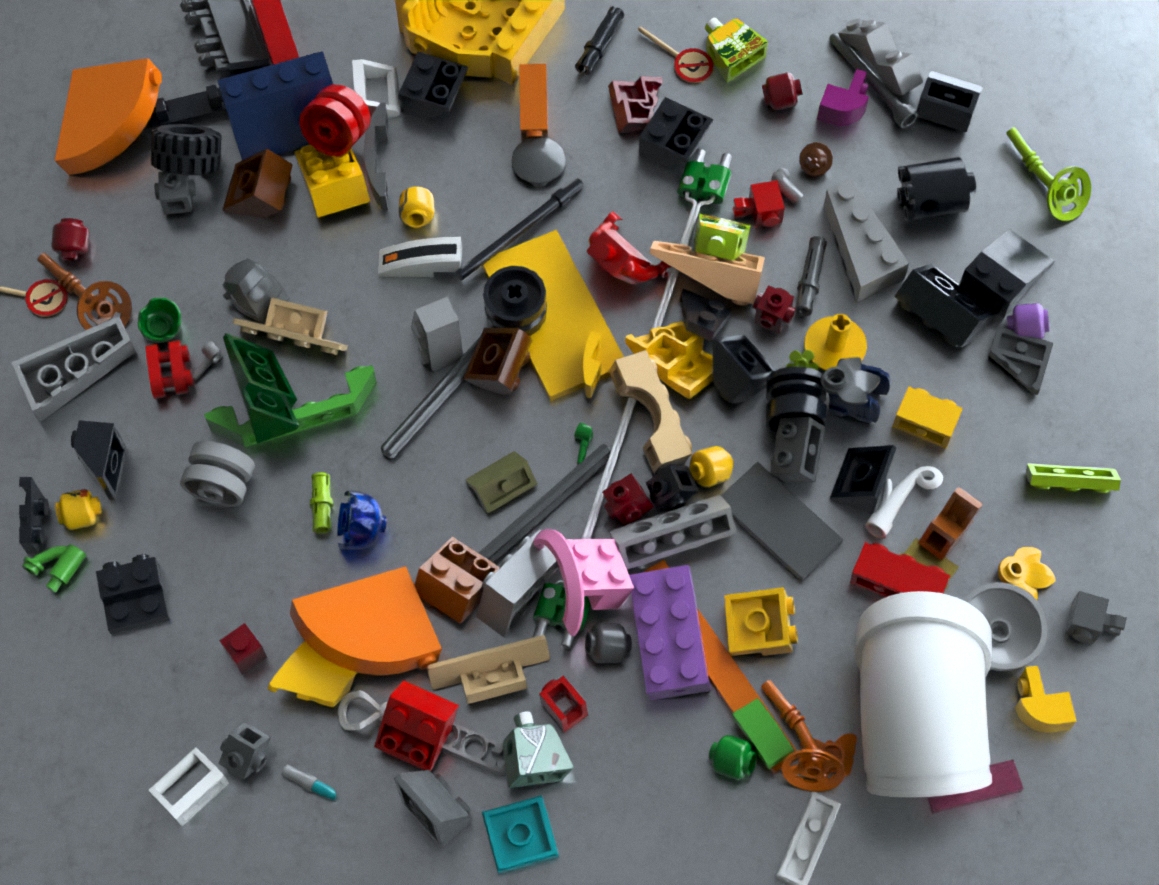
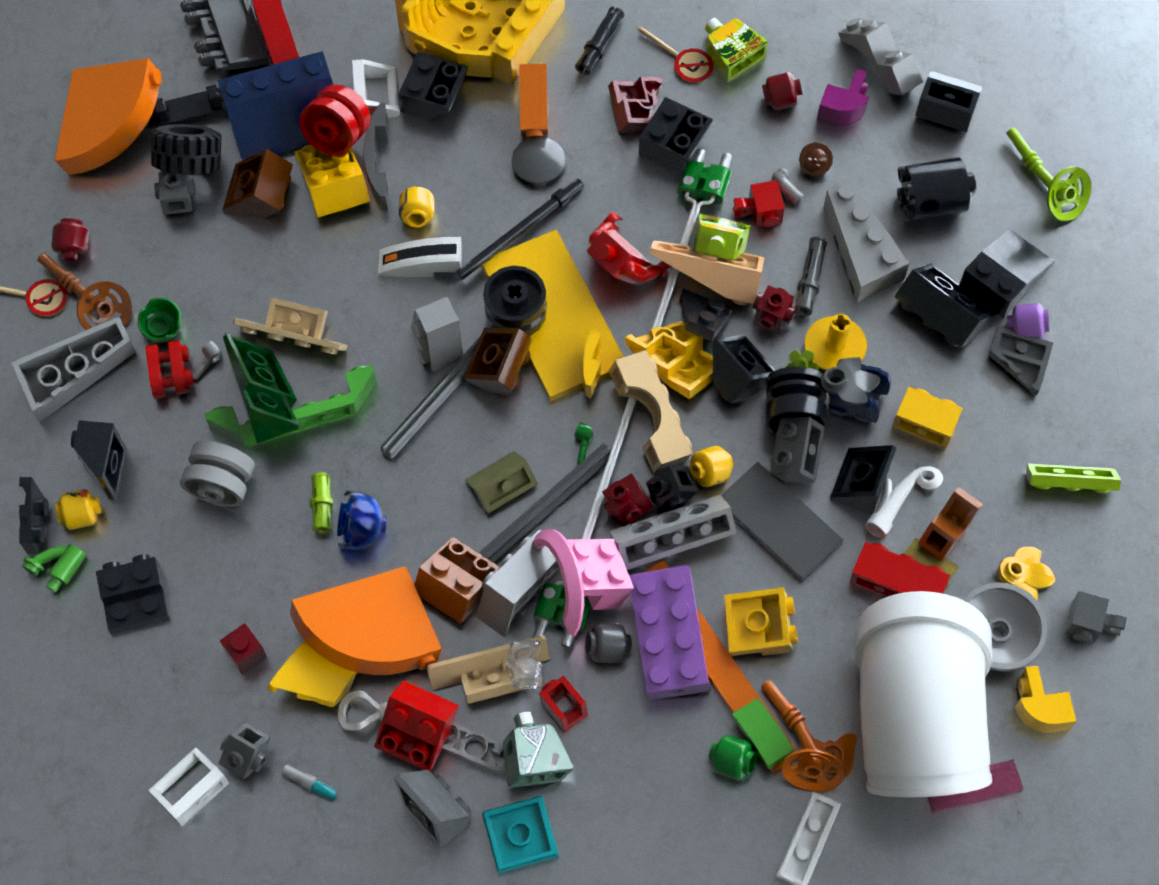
(251, 289): dark grey helmet -> none
(525, 665): none -> clear bracket
(903, 113): dark grey piece -> none

